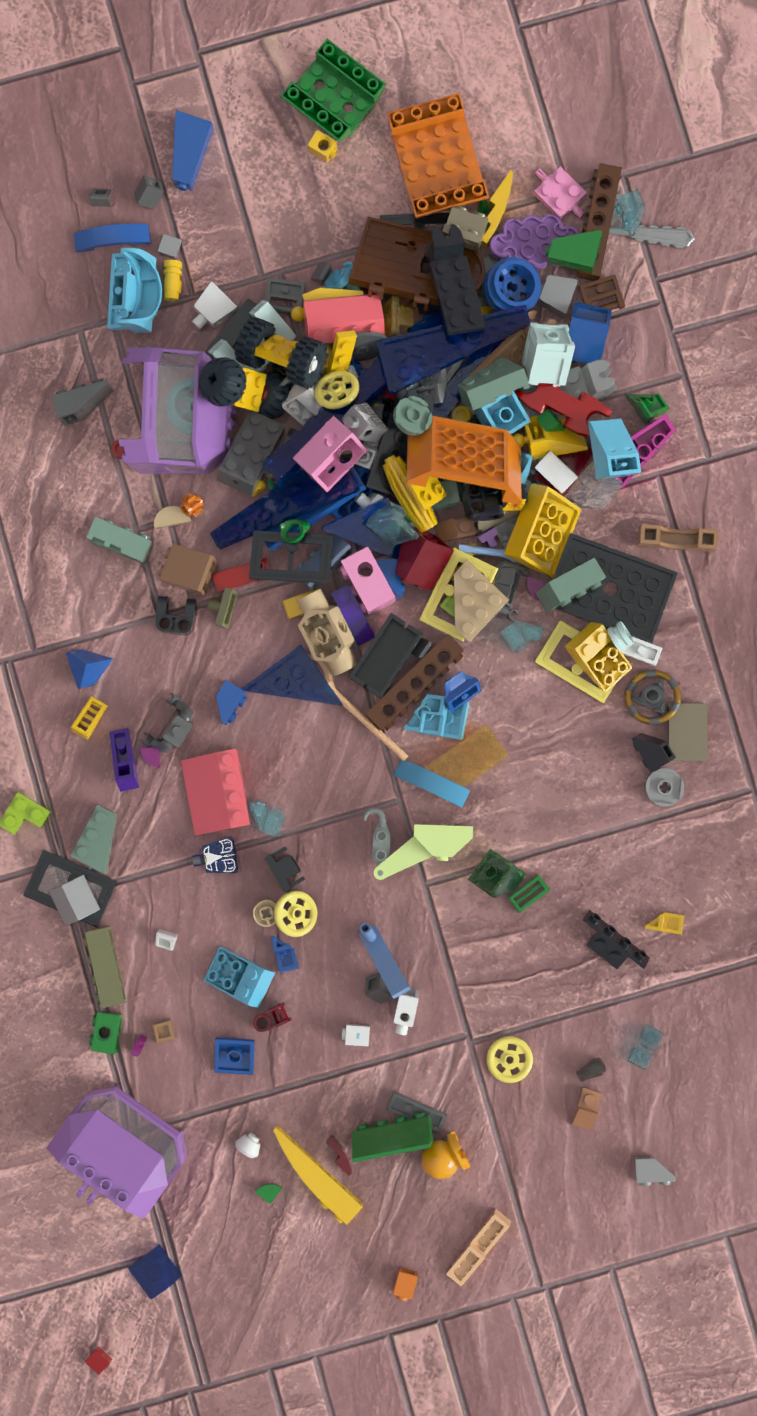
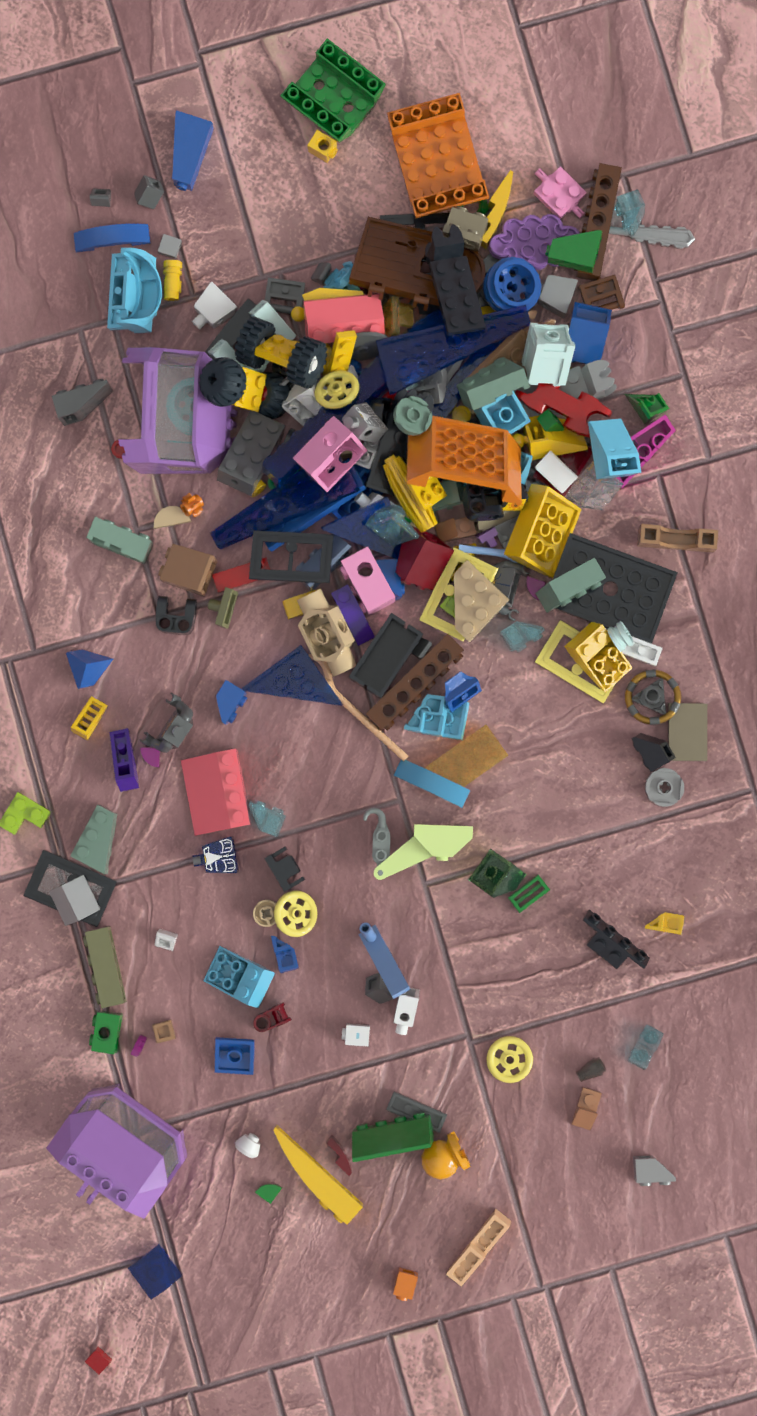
(285, 526): green piece -> none

